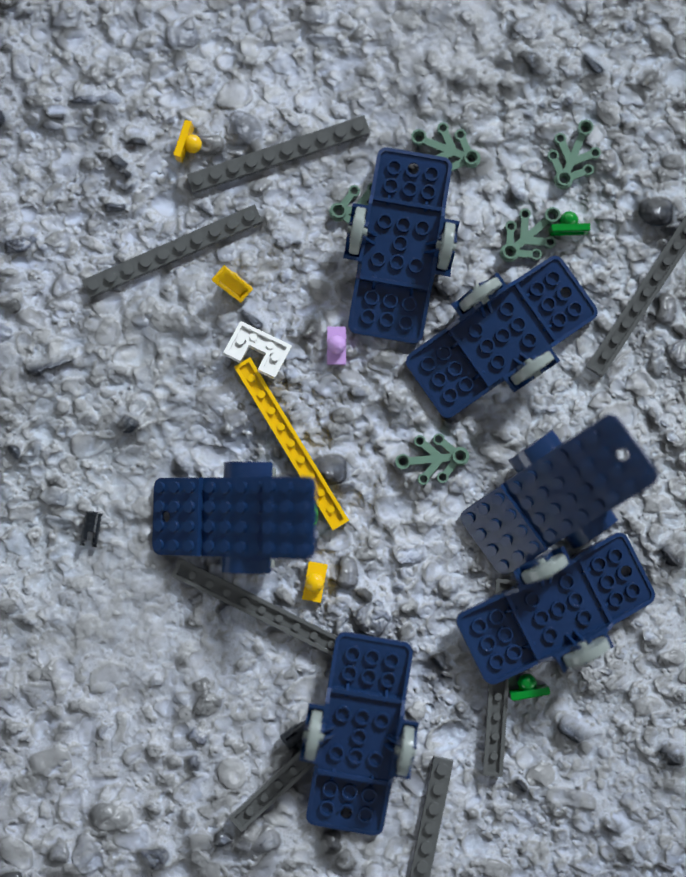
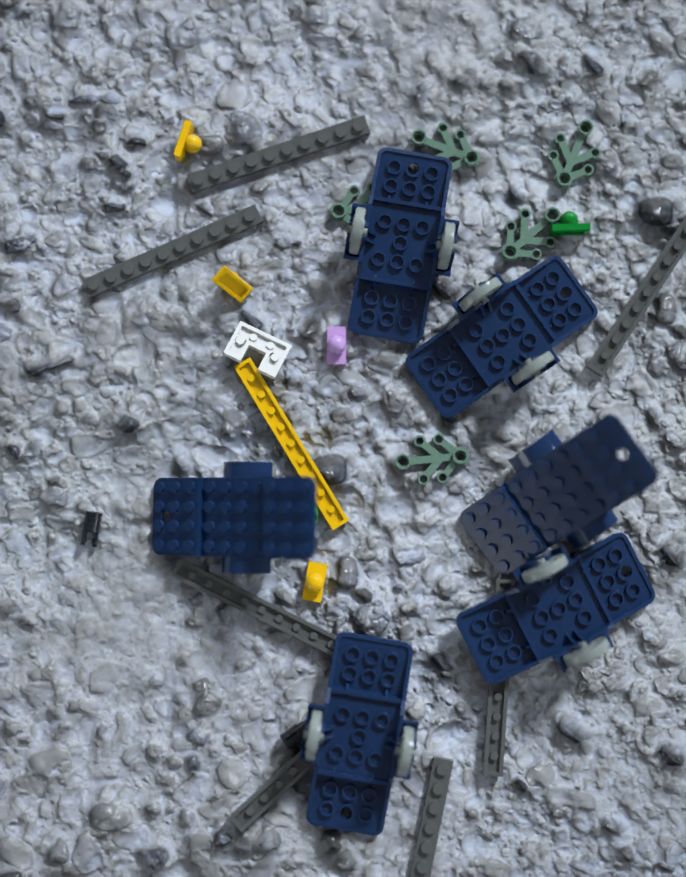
(528, 688): green tile -> none

